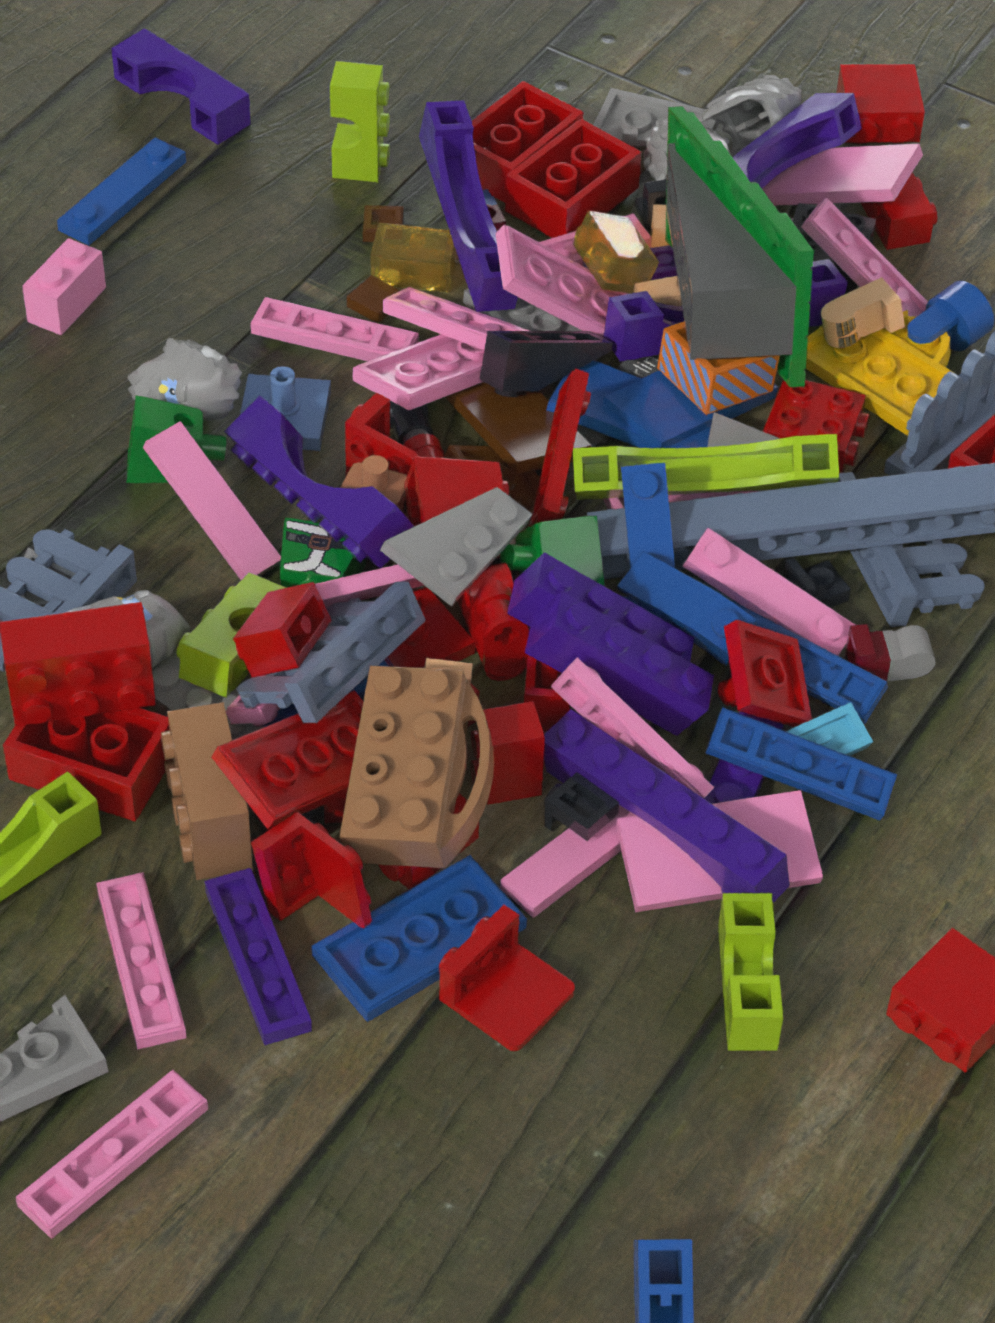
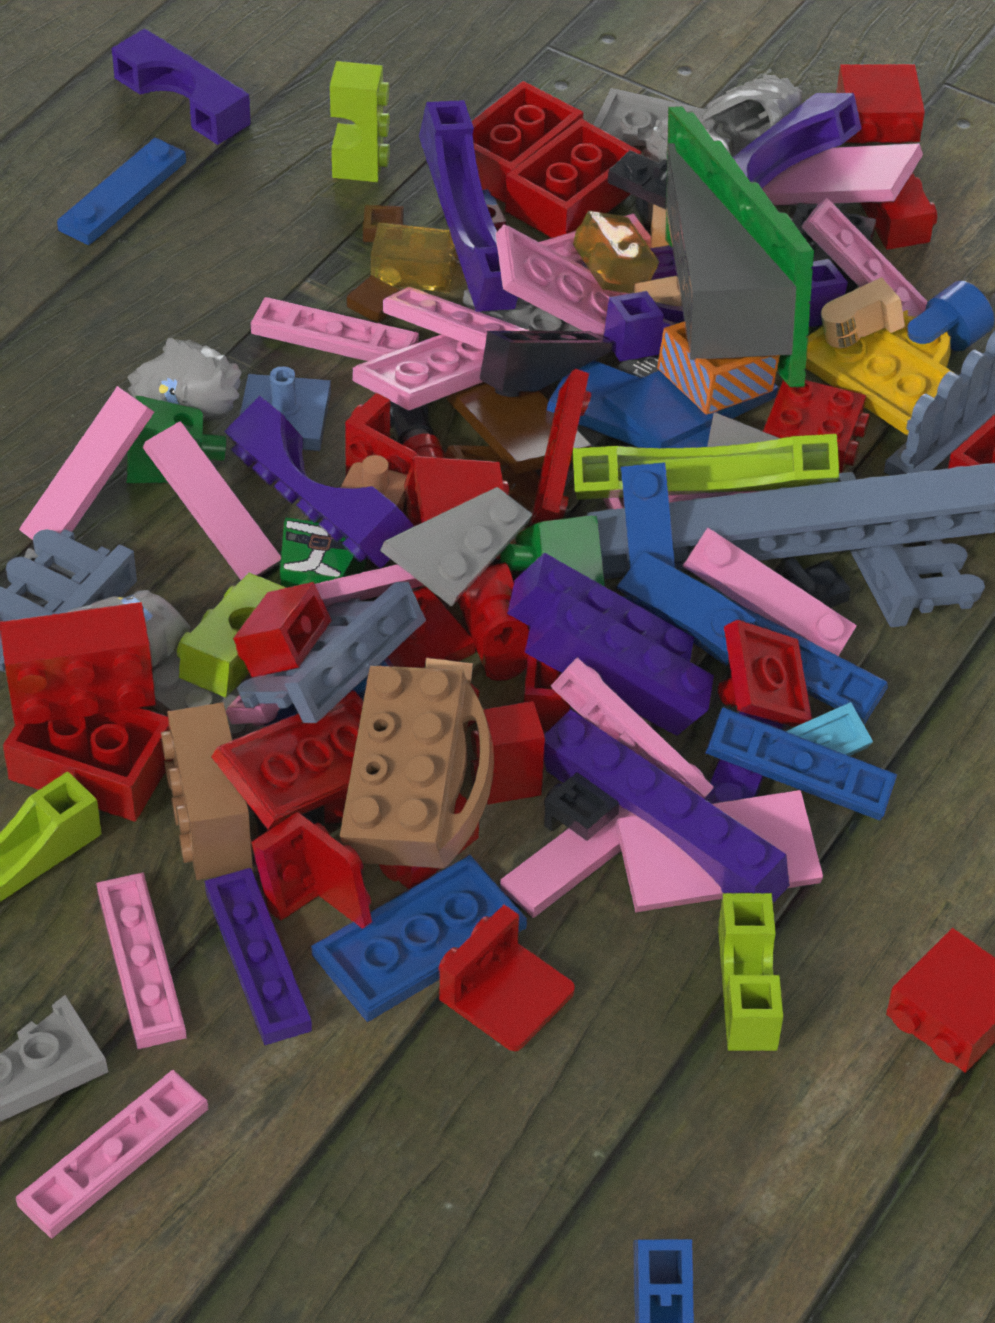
(64, 286): bright pink brick -> none
(89, 465): none -> bright pink tile
(641, 177): none -> black plate
(891, 653): leg -> none

